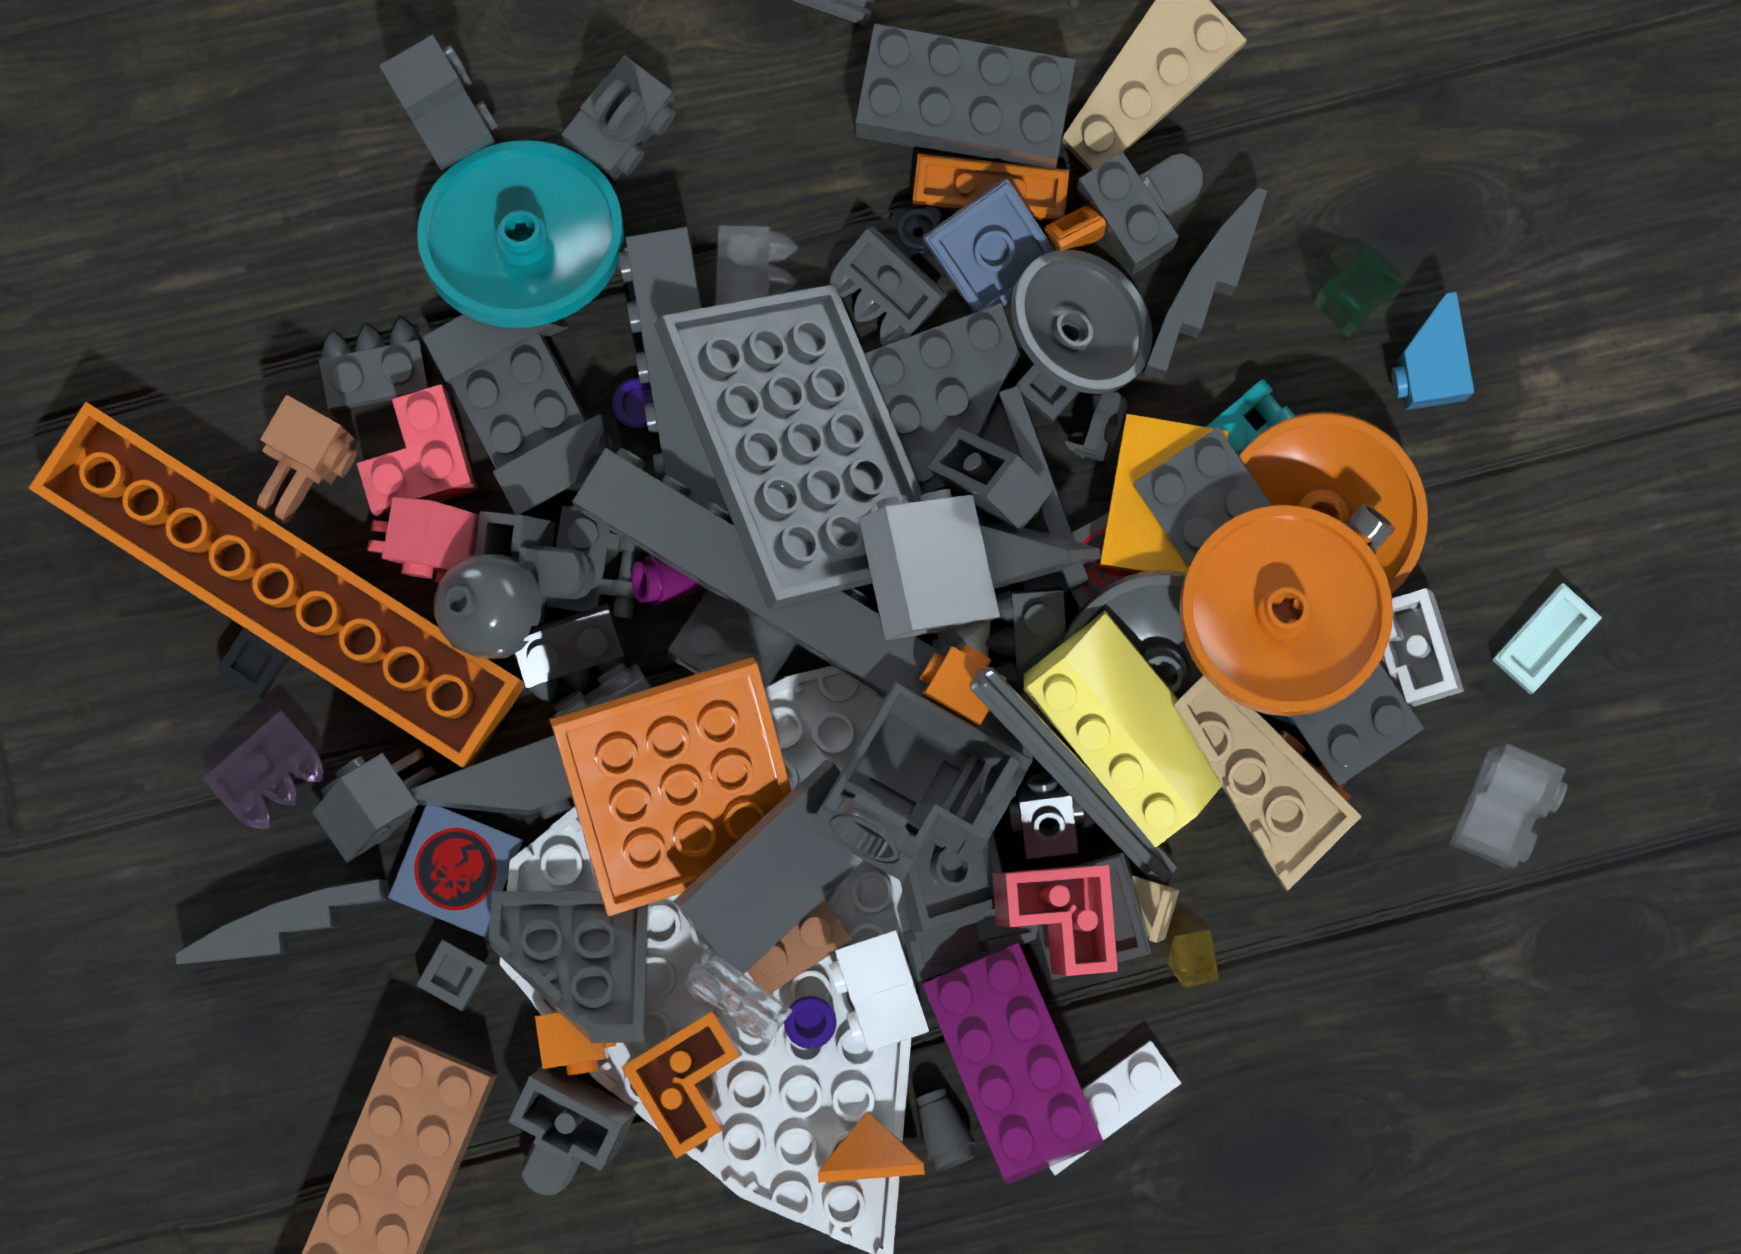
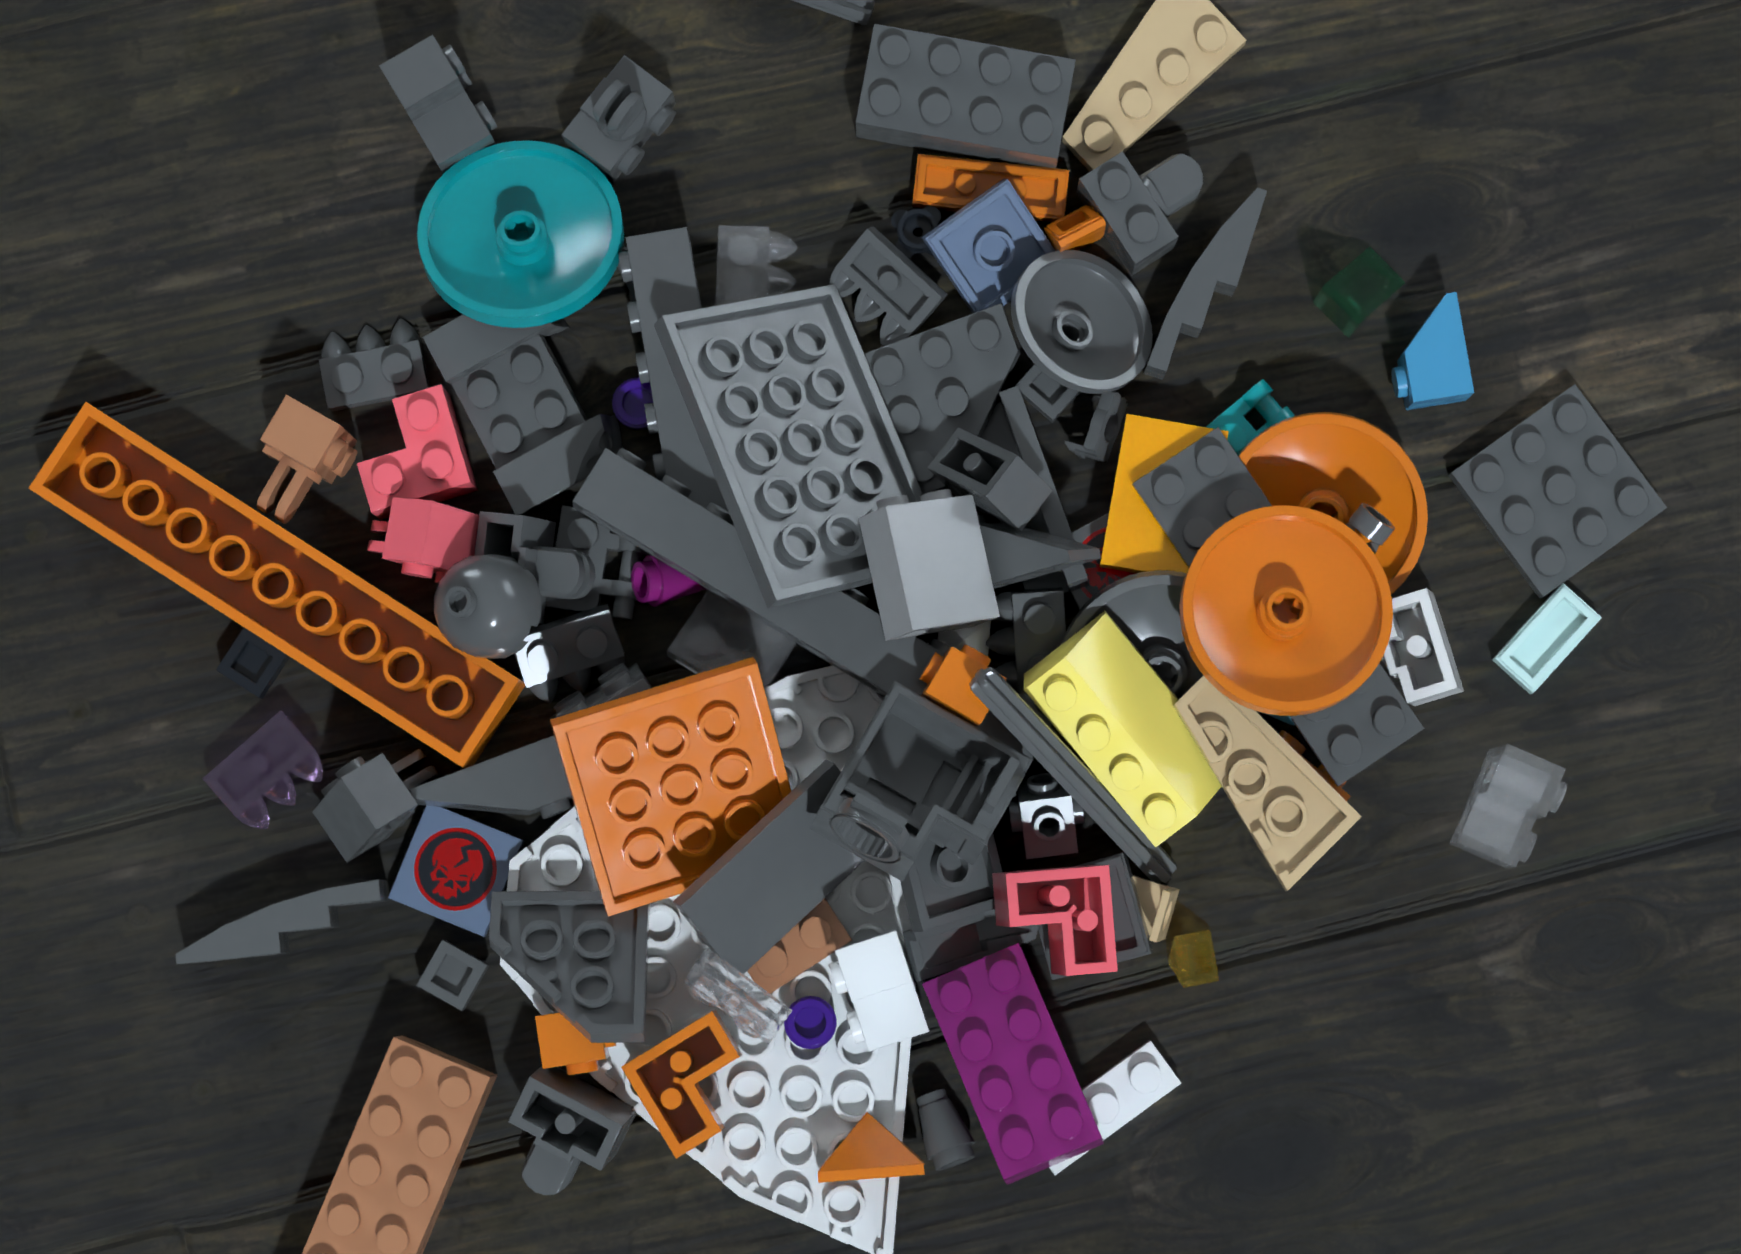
(1557, 491): none -> dark grey plate

